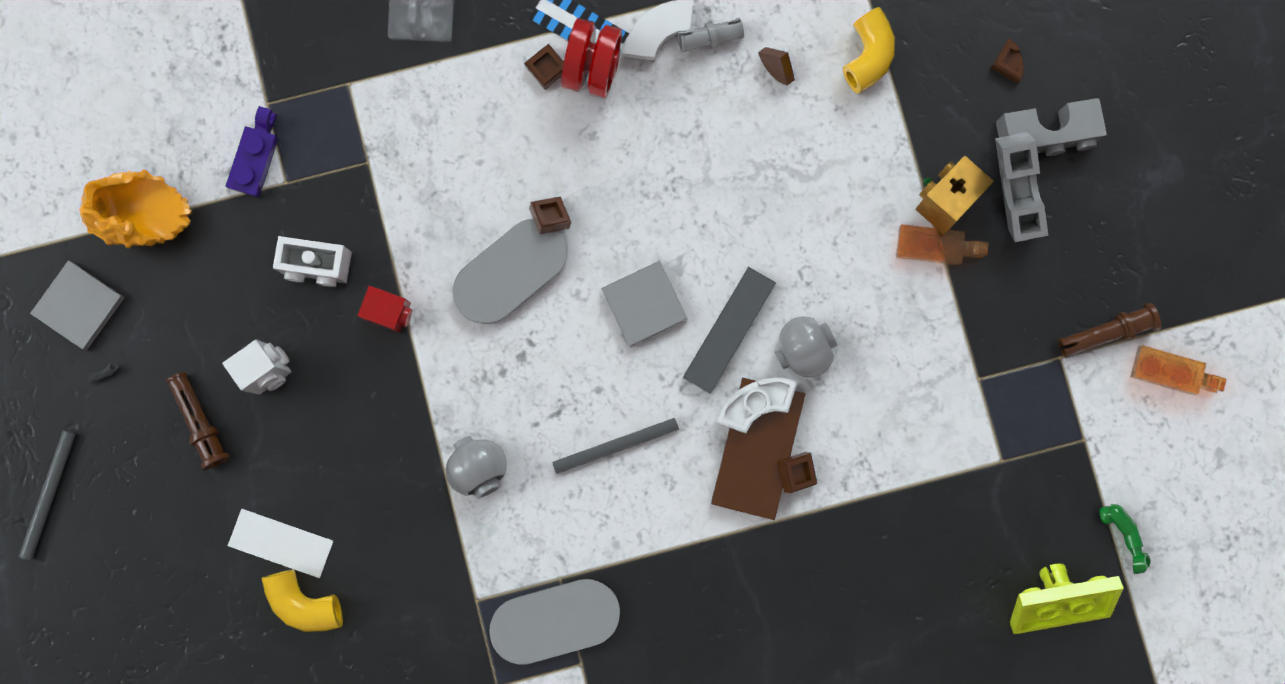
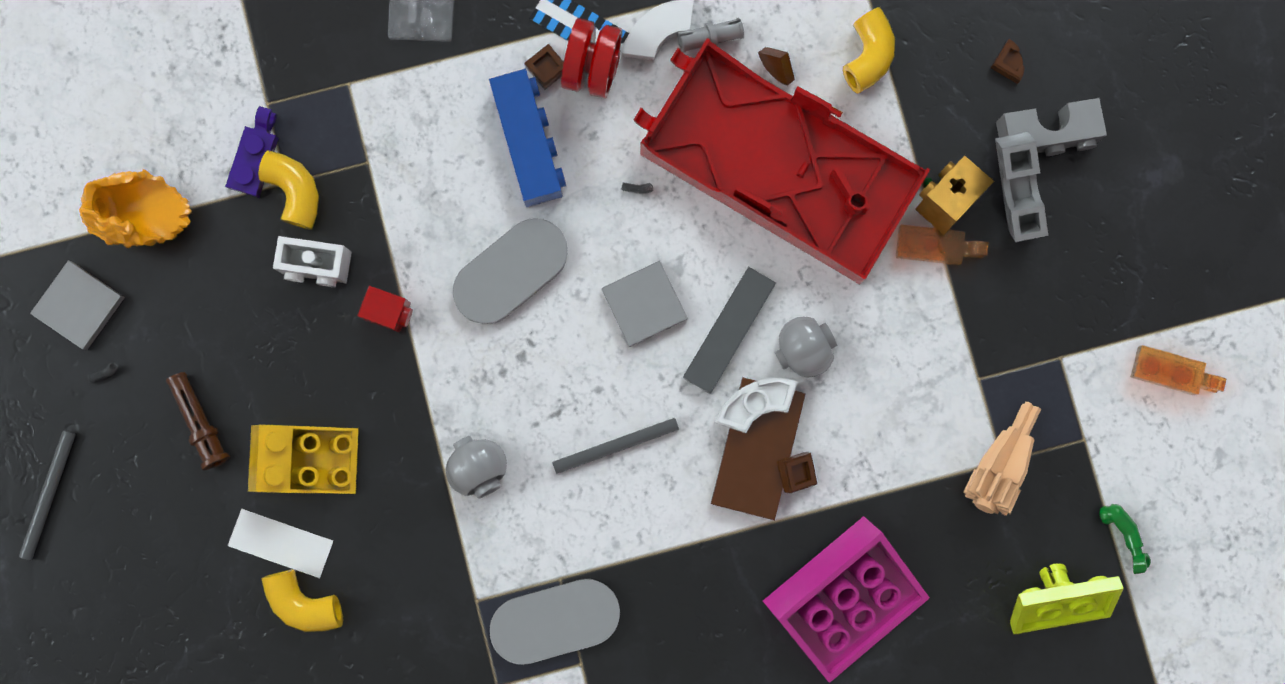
(258, 367): white brick -> none
(297, 184): none -> yellow cylinder
(303, 459): none -> yellow slope
(526, 137): none -> blue brick
(550, 215): reddish brown tile -> none
(634, 188): none -> dark grey leg
(781, 161): none -> red piece
(846, 598): none -> dark pink slope
(1004, 466): none -> light nougat piece
(1124, 326): reddish brown pin -> none

